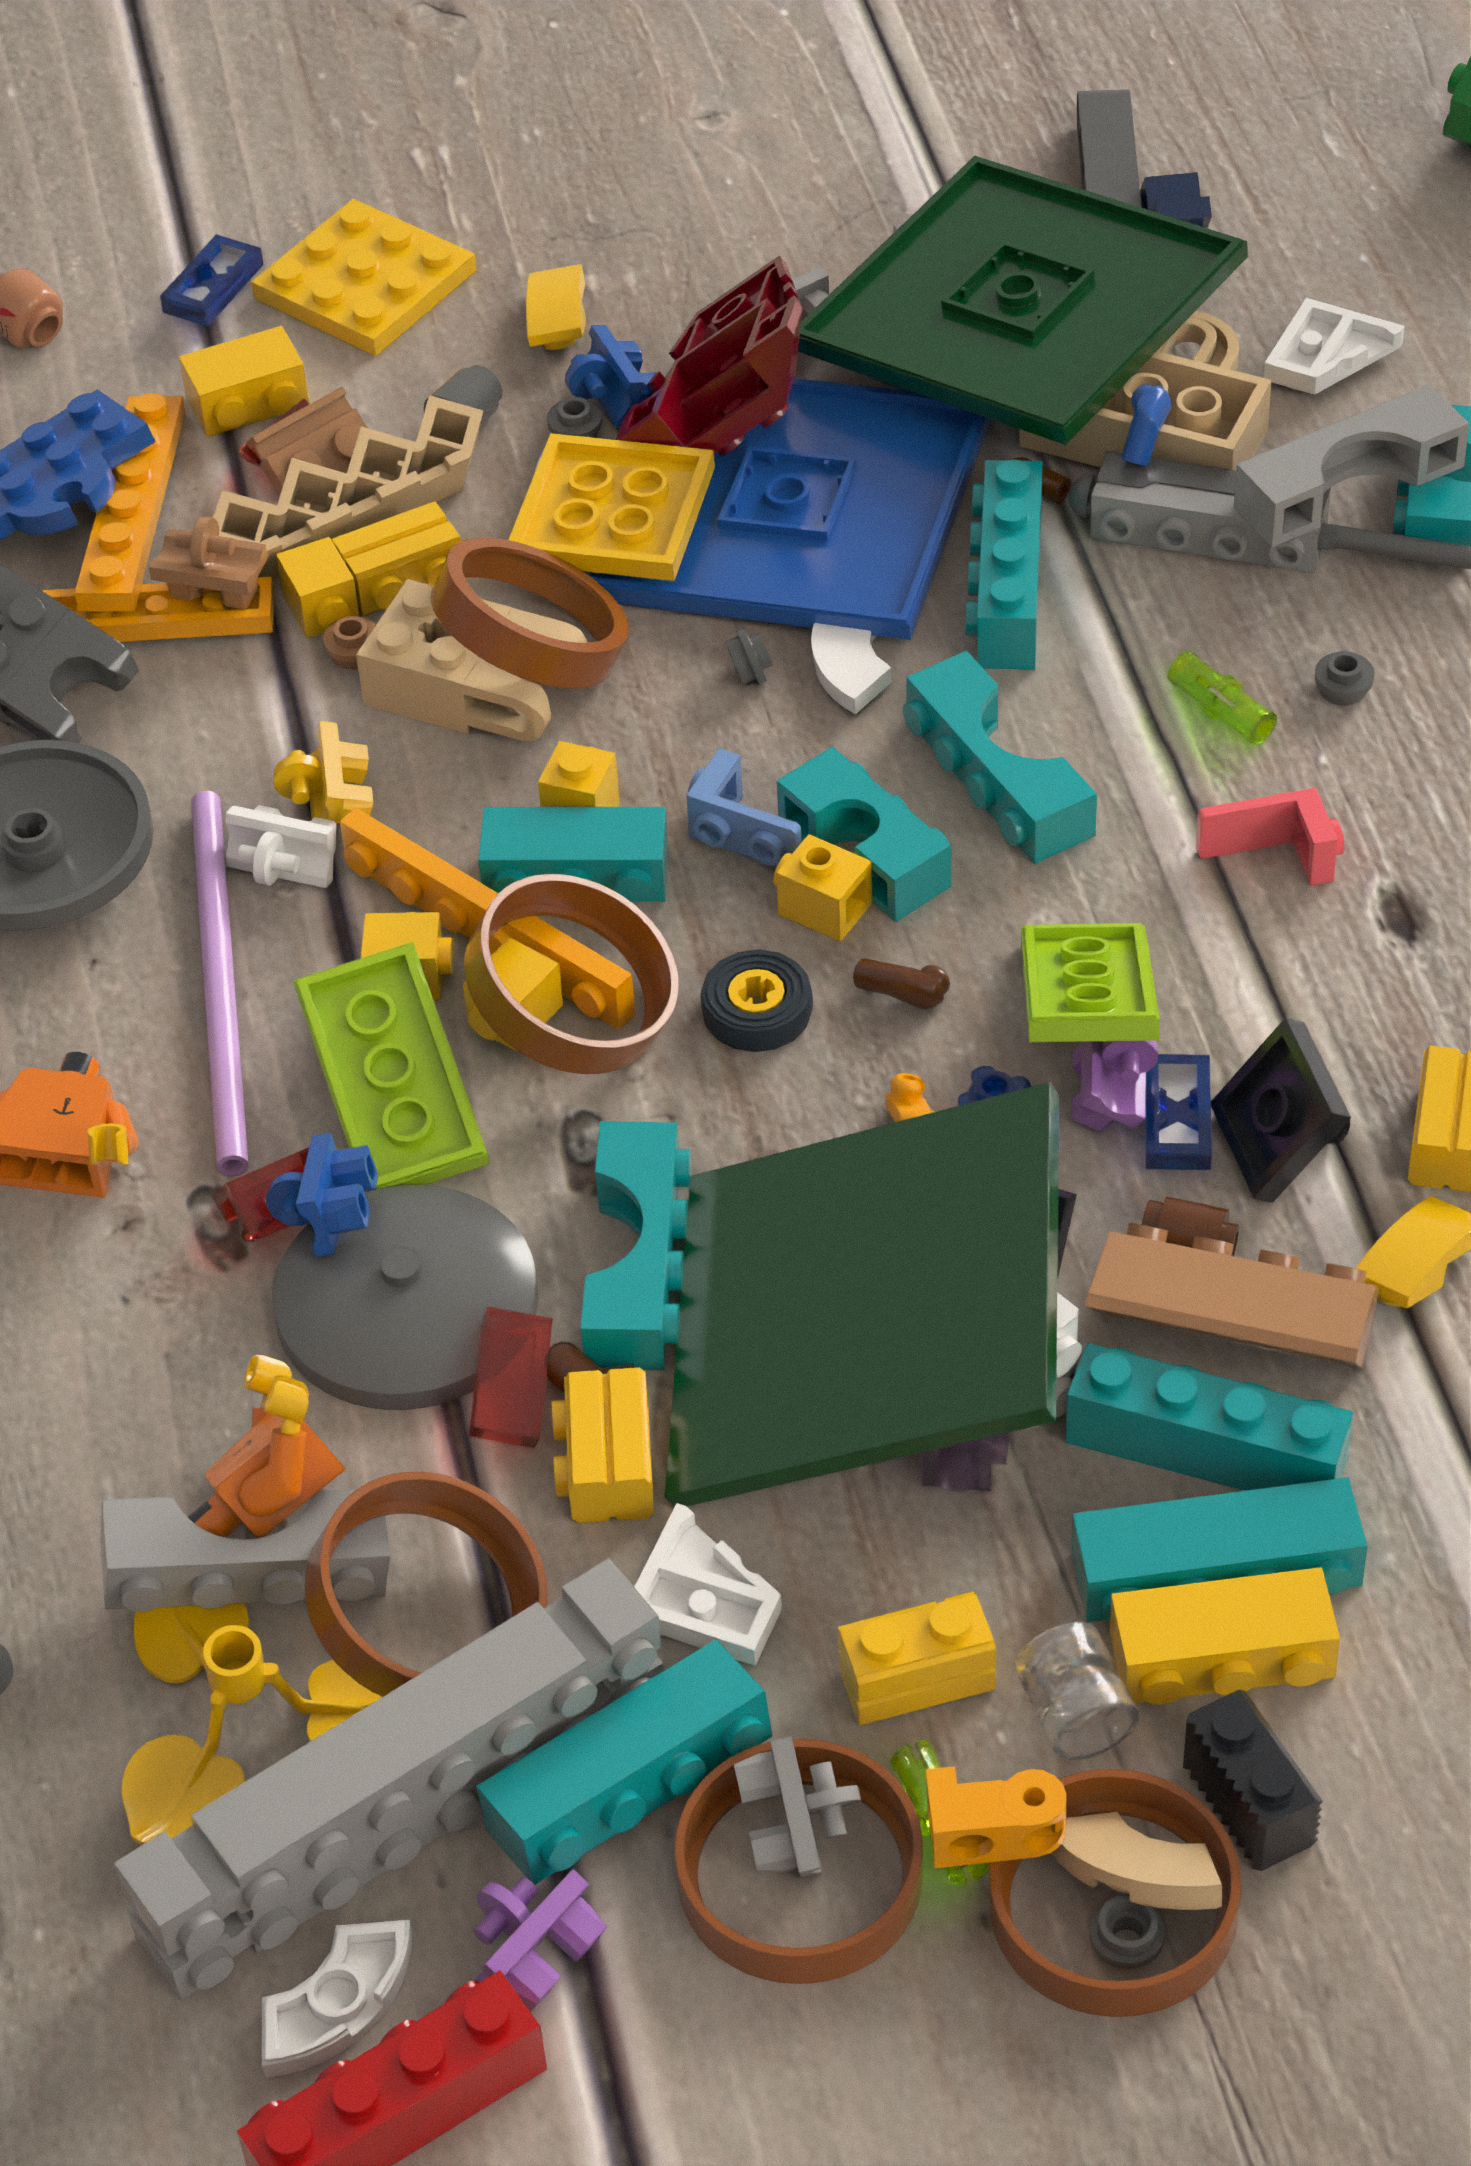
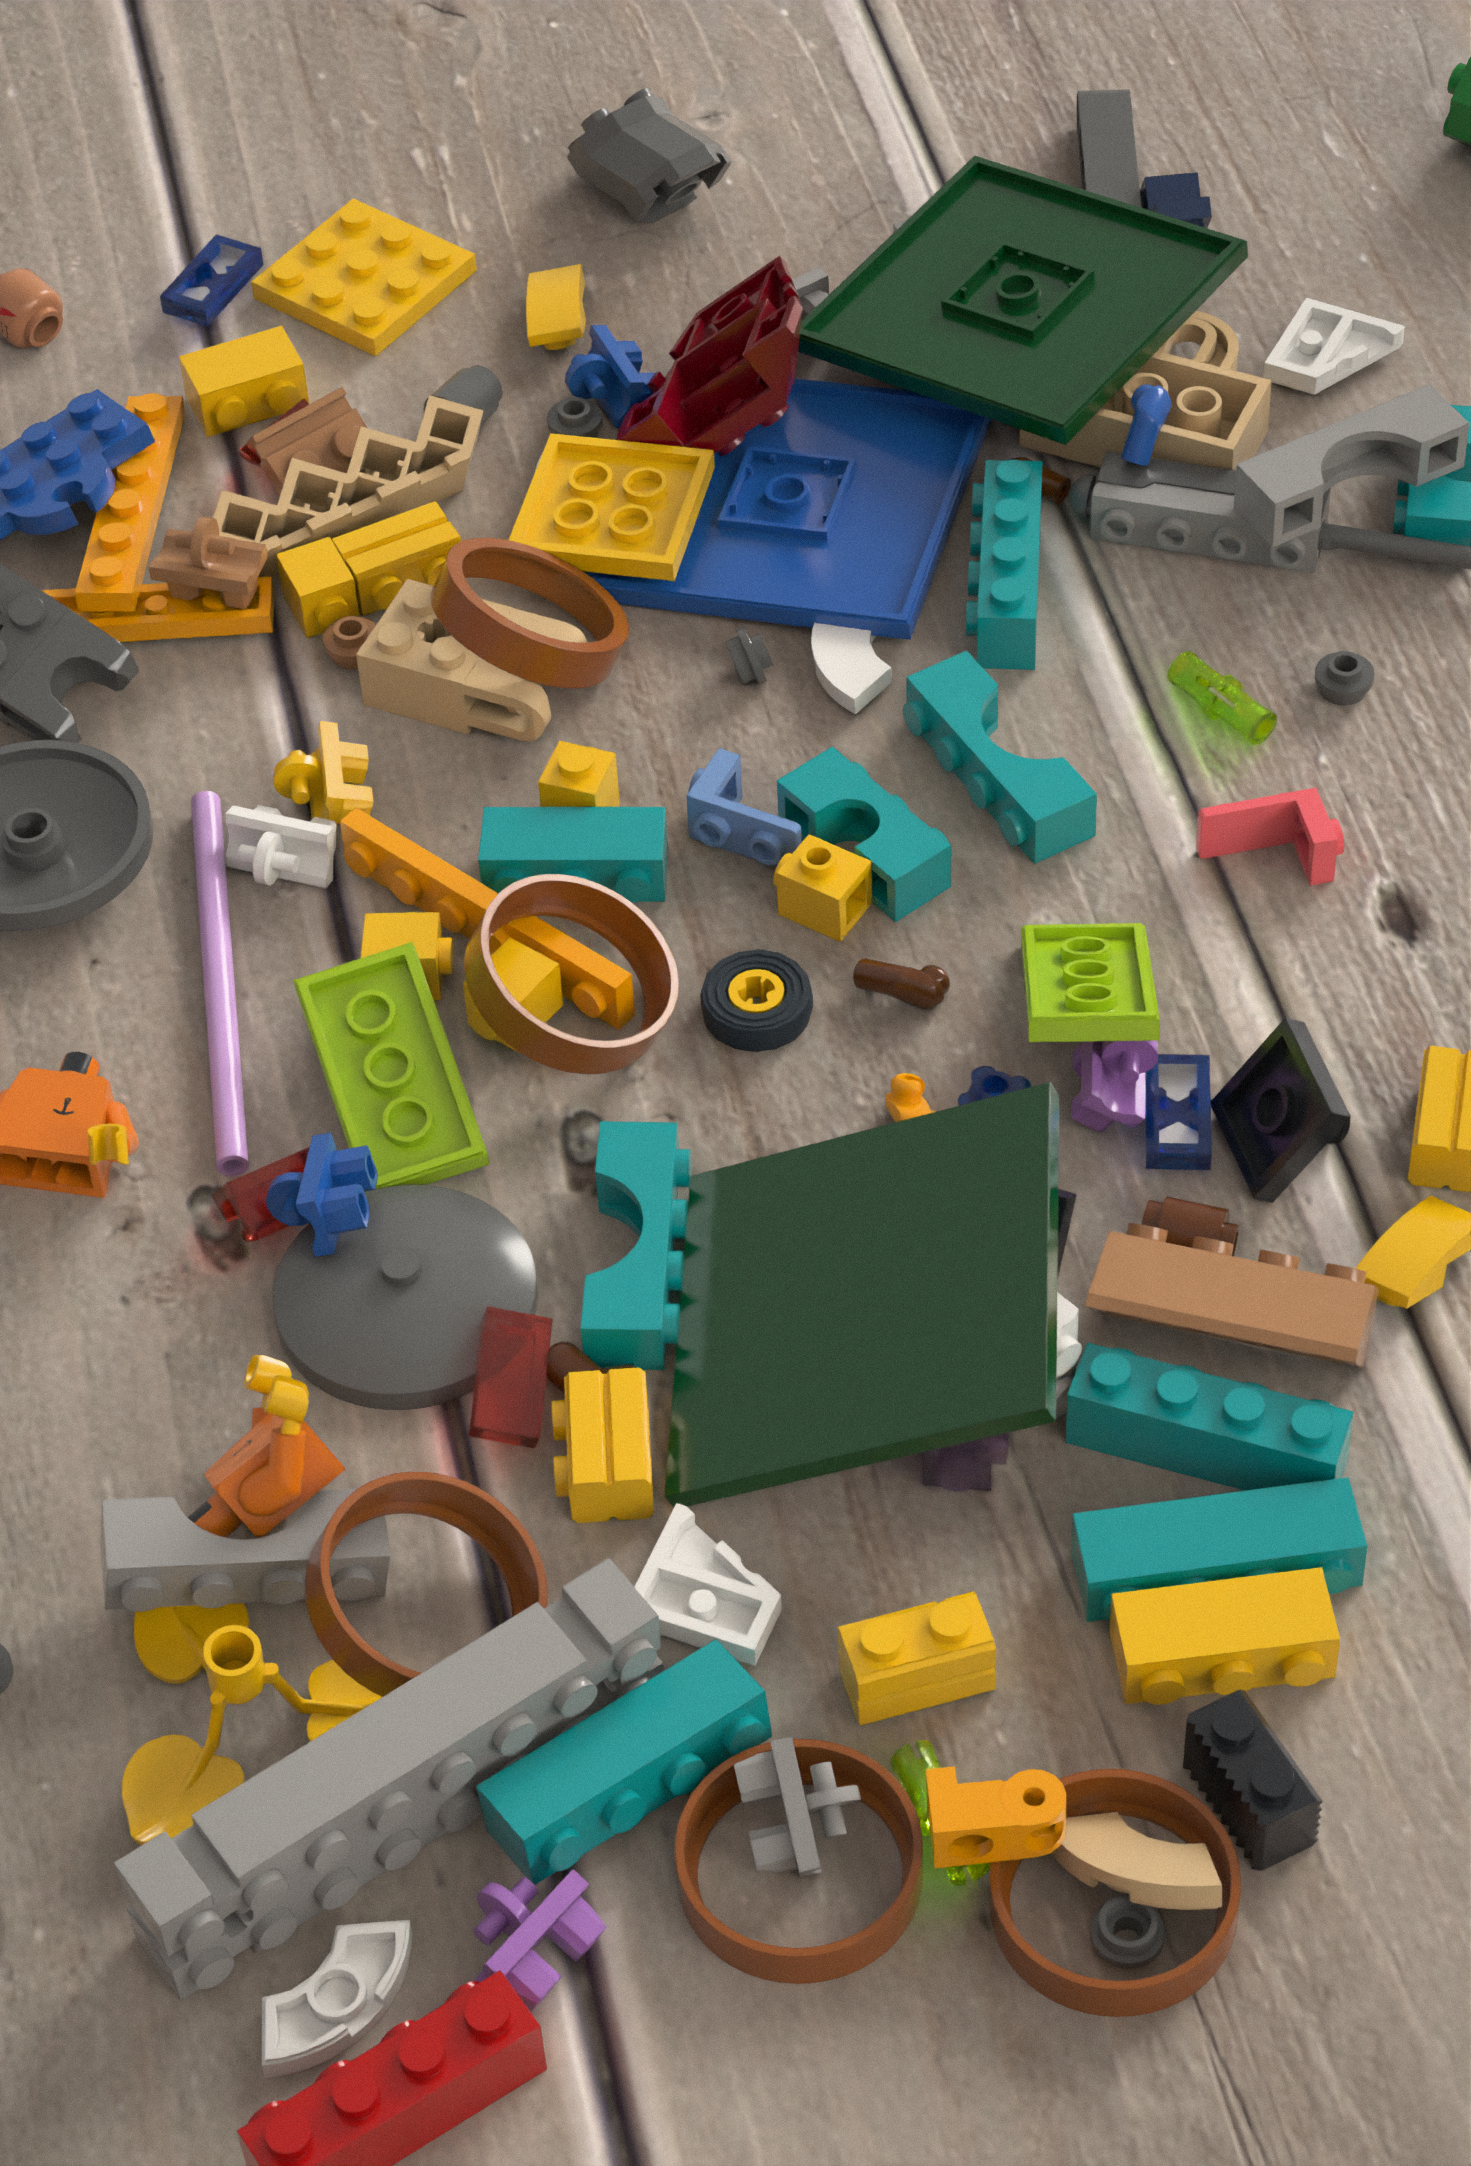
(646, 157): none -> dark grey brick
(1076, 1691): clear wheel -> none

